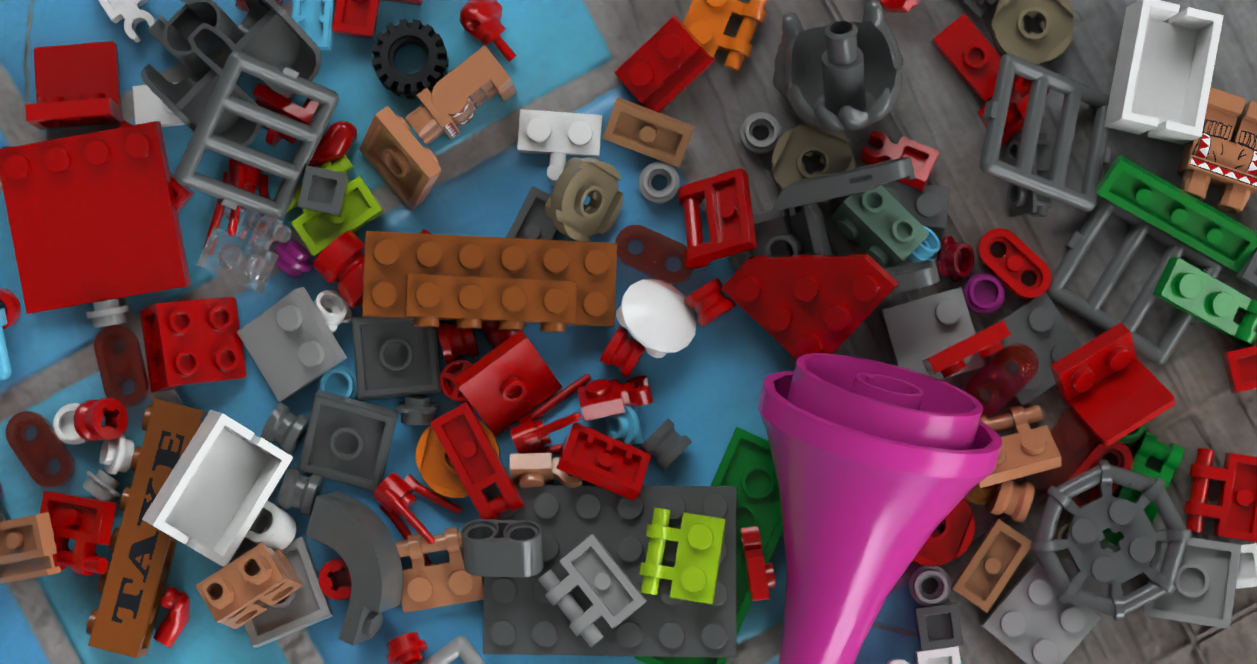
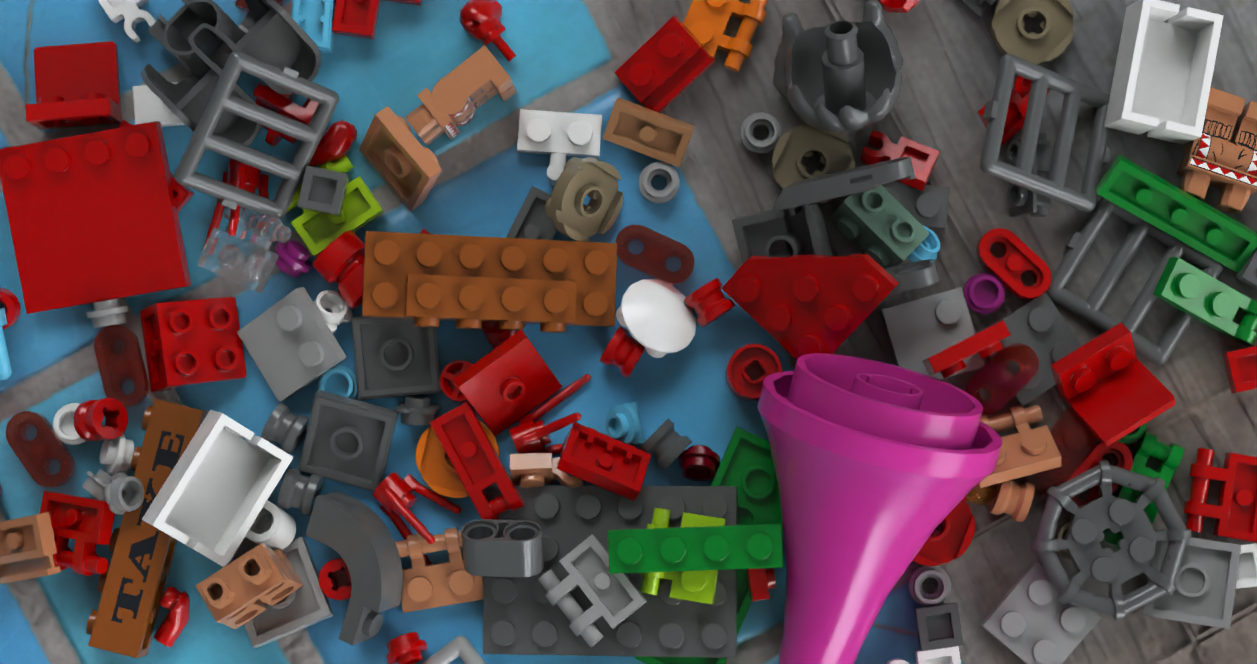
(124, 493): none -> light grey plate
(402, 35): black tyre -> none
(457, 342): red wheel -> none
(608, 398): red plate -> none
(695, 548): none -> green plate
(699, 463): none -> dark red plate
(727, 213): red plate -> none
(748, 370): none -> red wheel
(954, 259): dark red plate -> none
(970, 56): red plate -> none
(991, 565): medium nougat plate -> none

